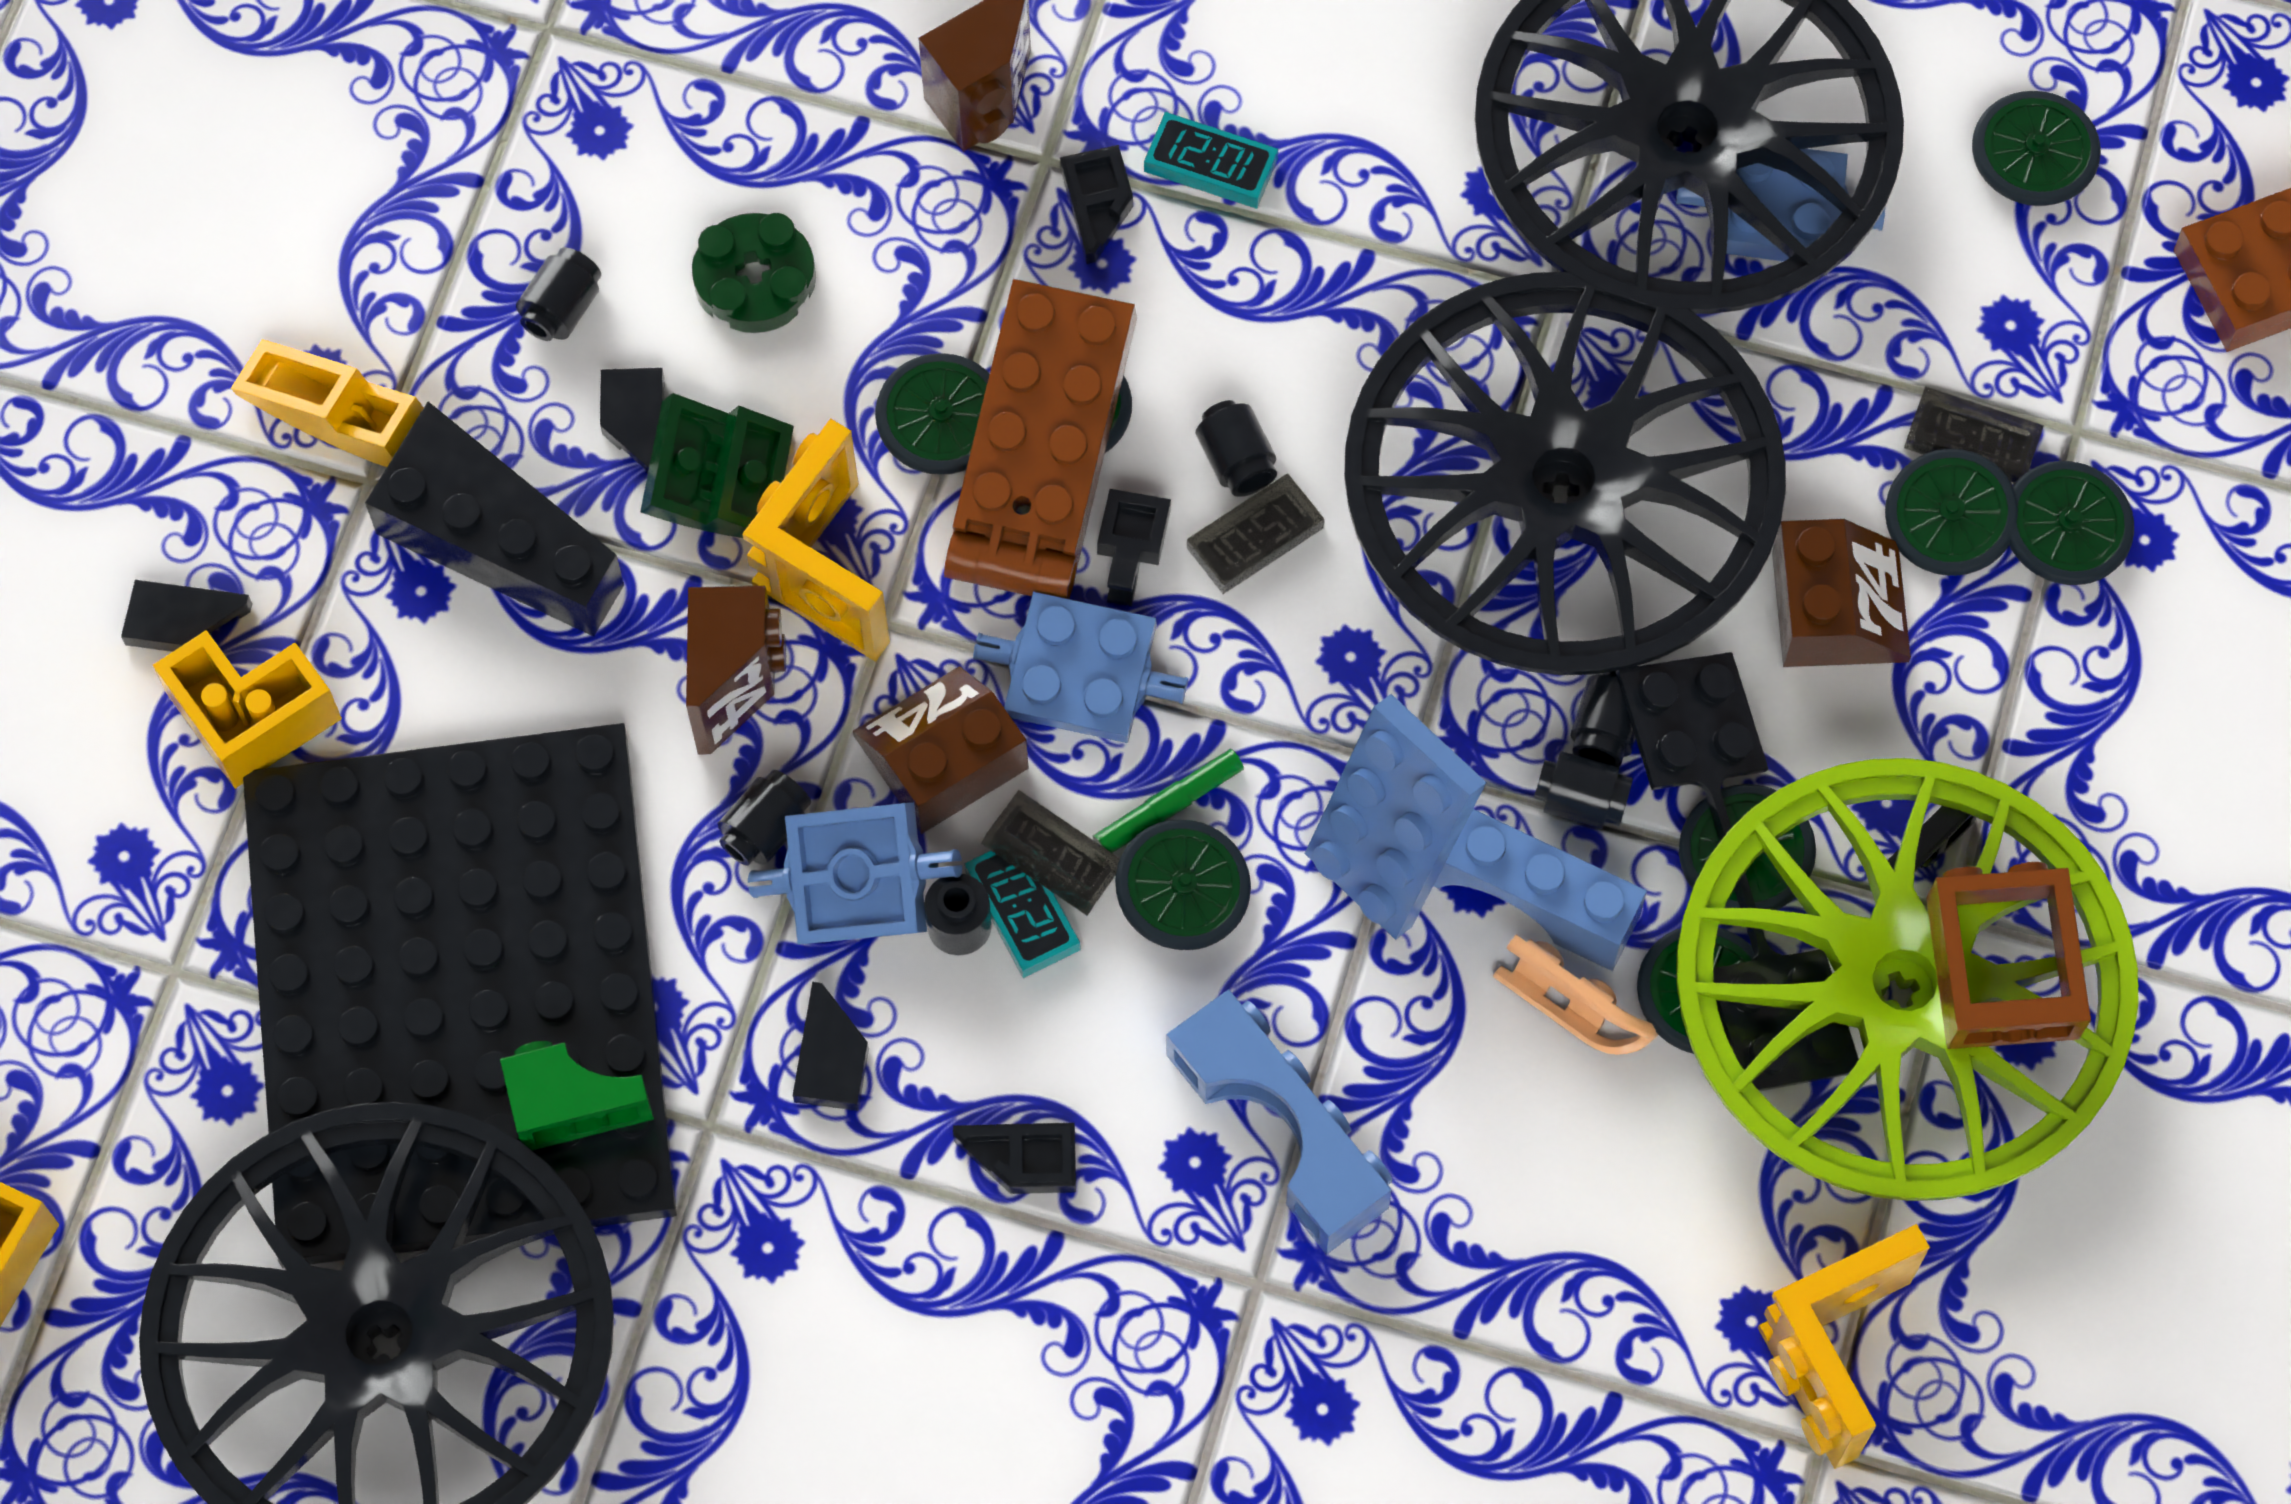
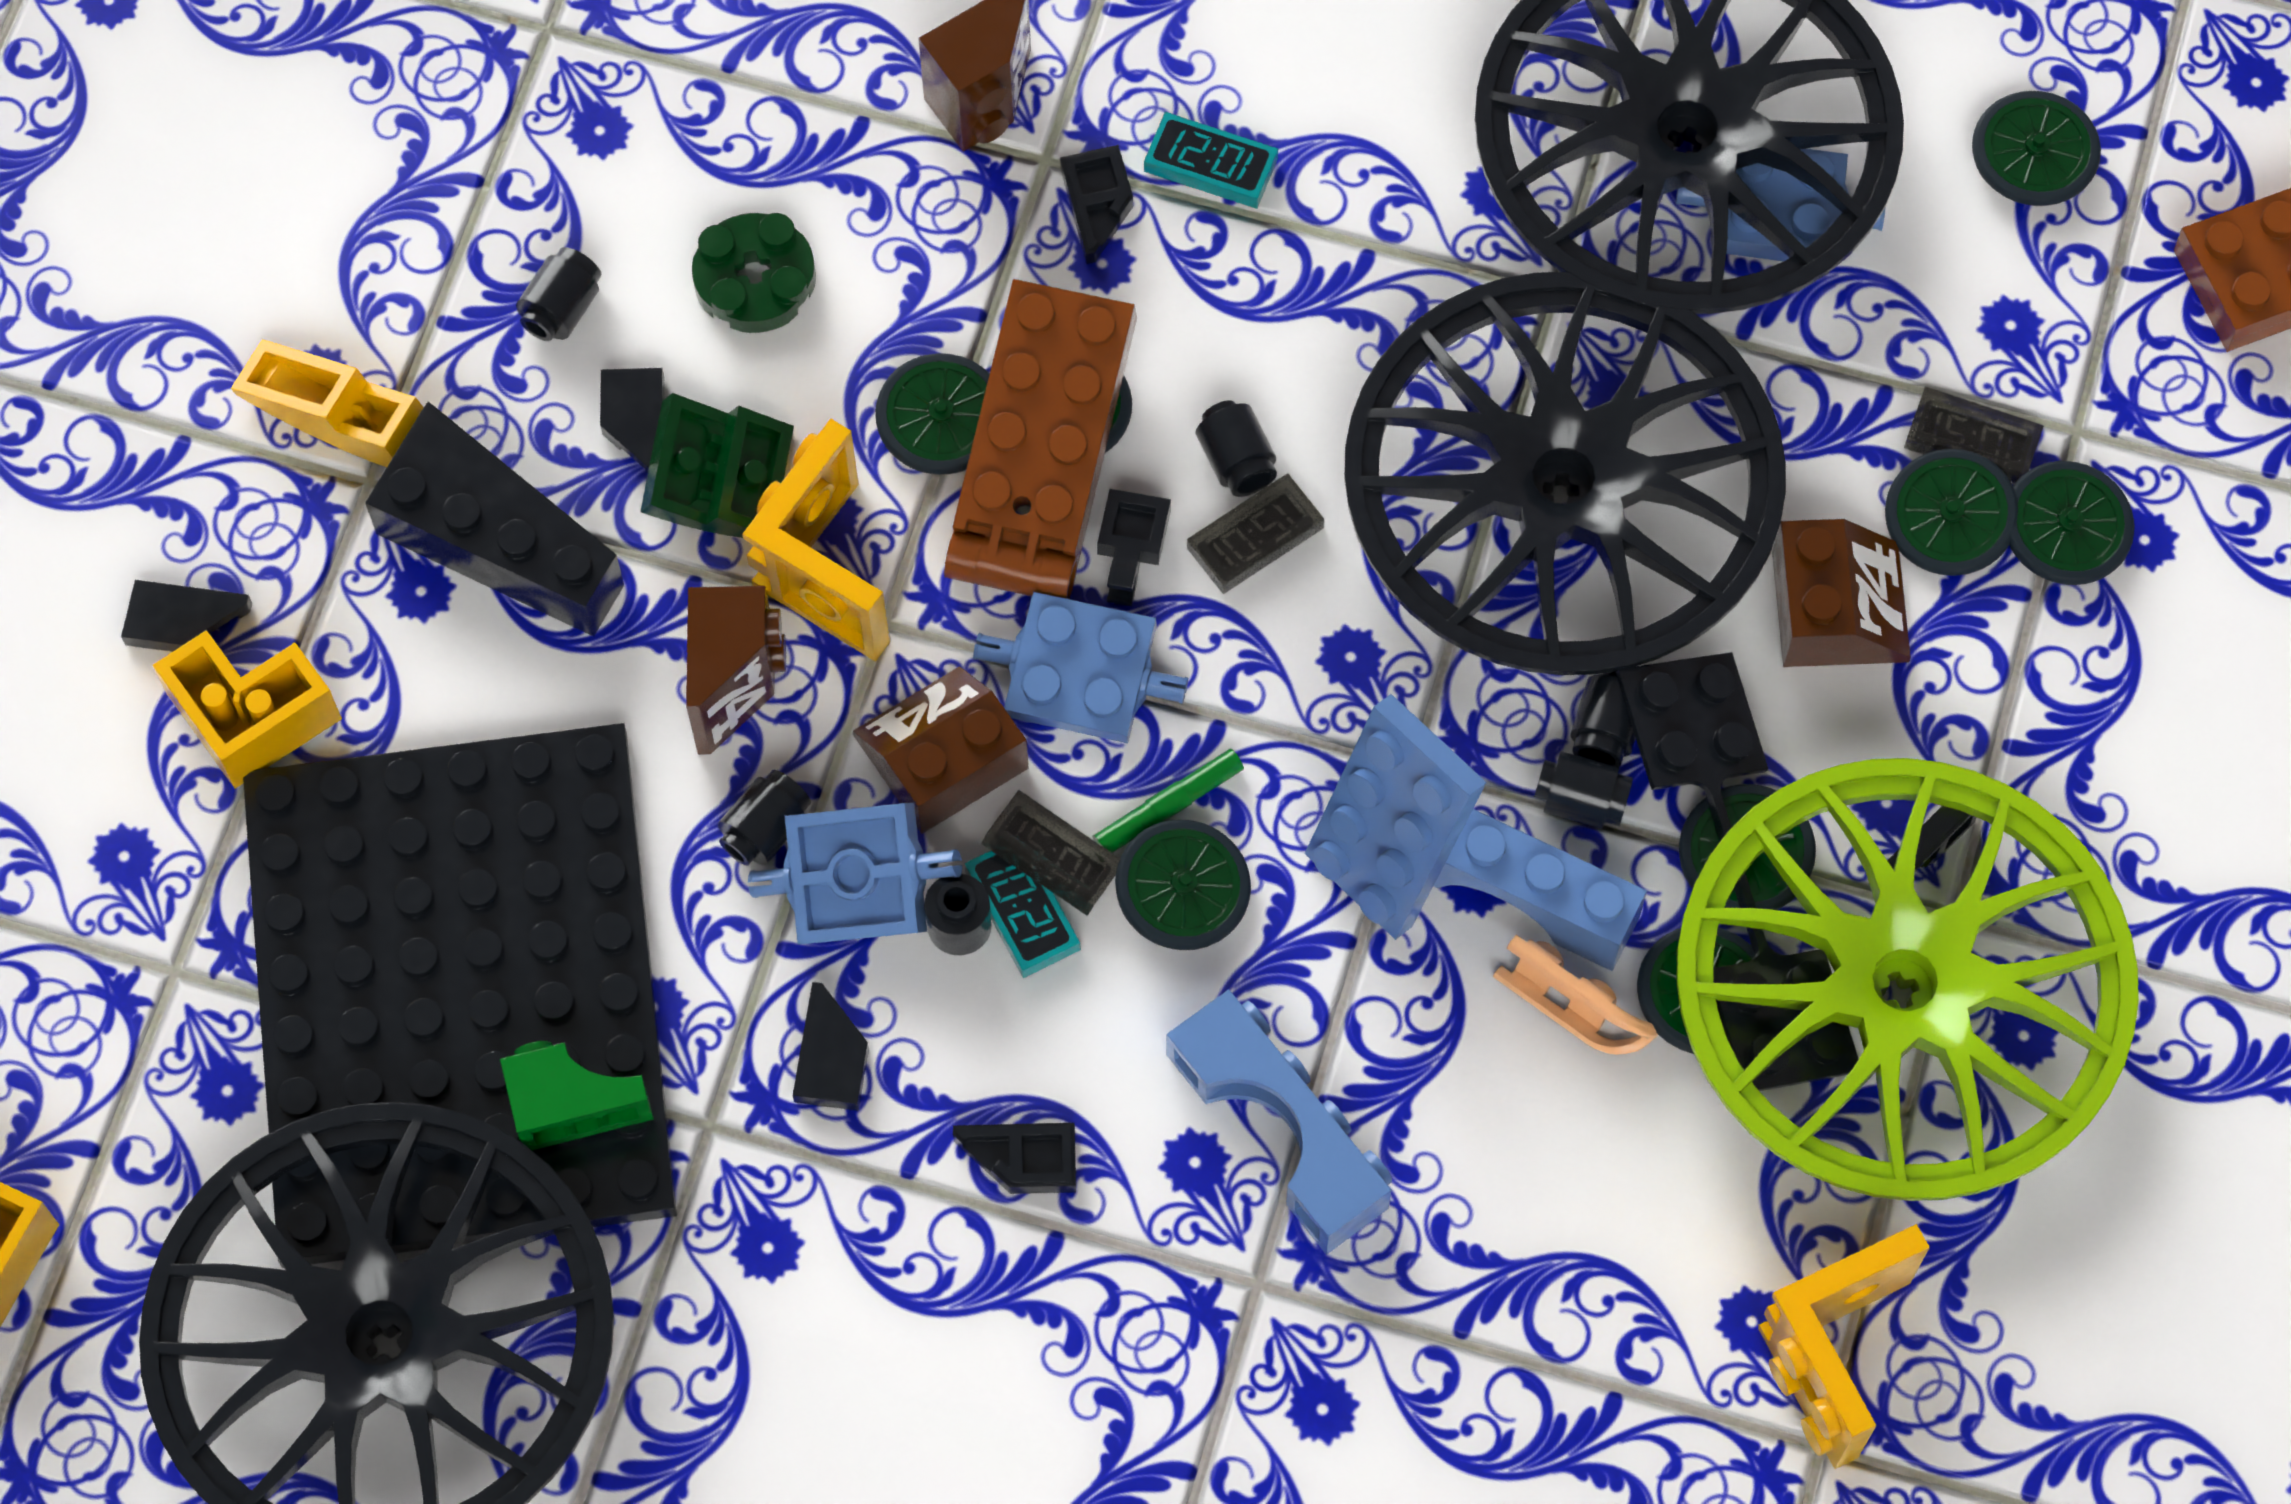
(2013, 1020): dark orange window -> none

